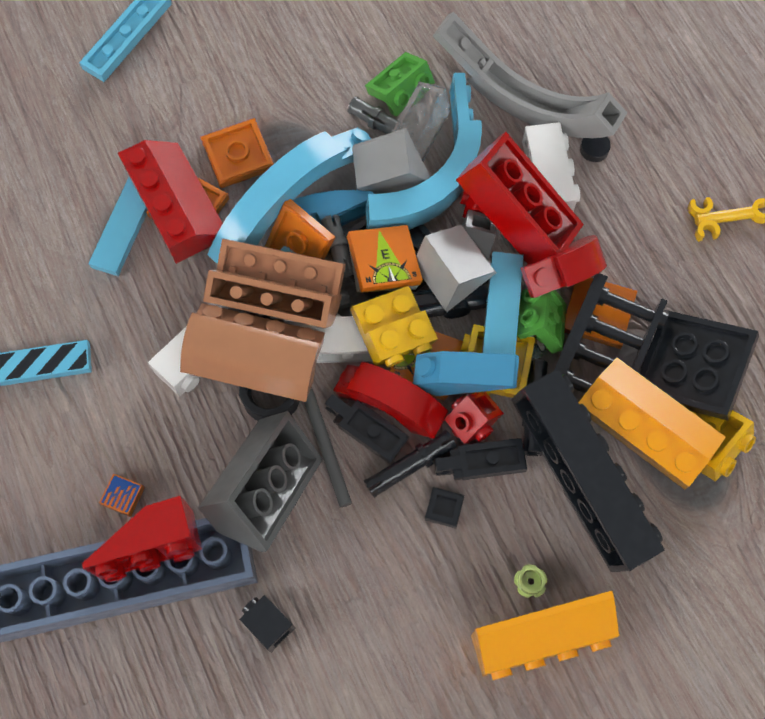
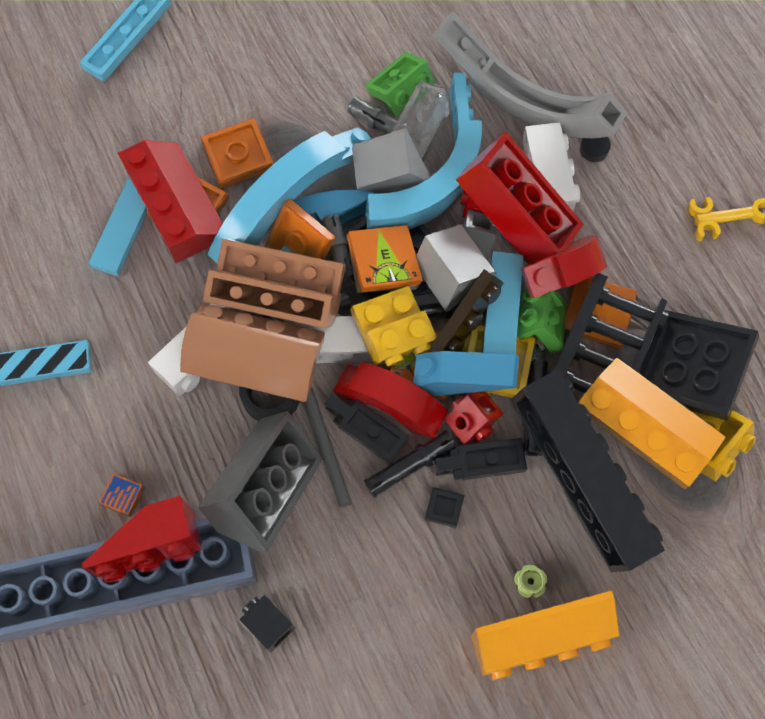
(469, 313): none -> dark brown plate

